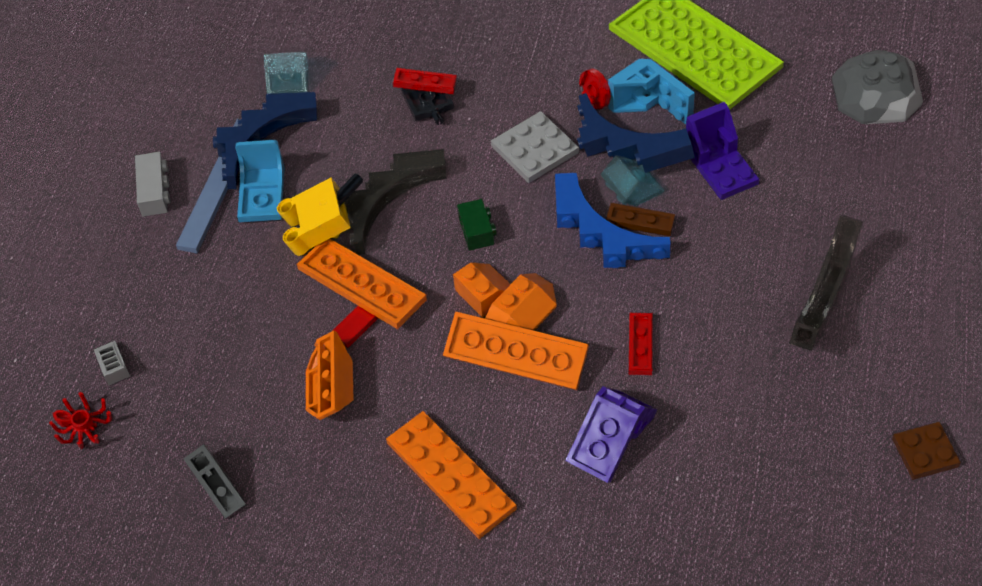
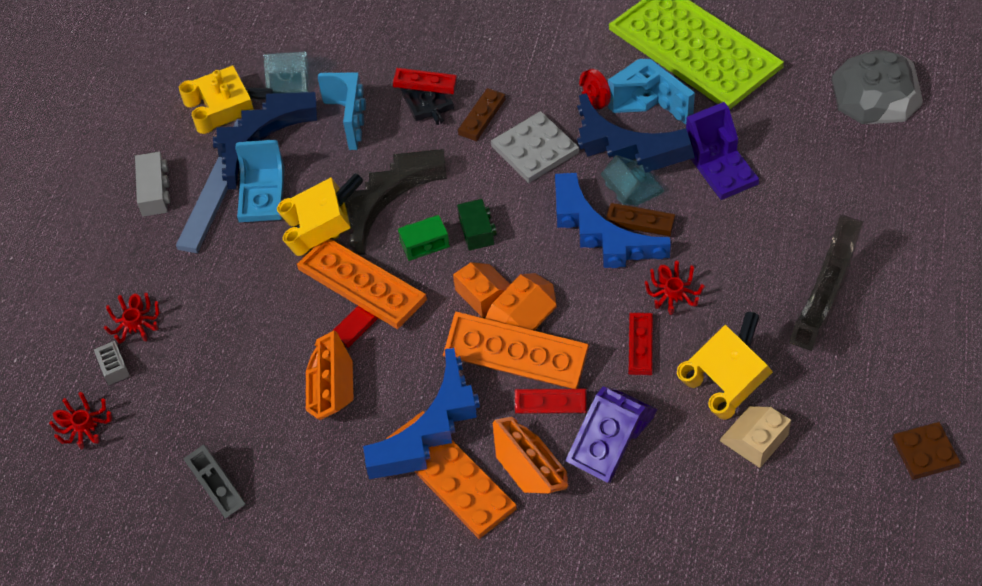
(133, 317): none -> red animal
(223, 98): none -> yellow piece
(346, 91): none -> dark azure bracket
(409, 448): none -> blue arch
(423, 237): none -> green brick
(481, 114): none -> reddish brown plate
(527, 458): none -> orange wedge
(550, 401): none -> red tile
(672, 286): none -> red animal
(730, 365): none -> yellow piece
(757, 434): none -> tan slope

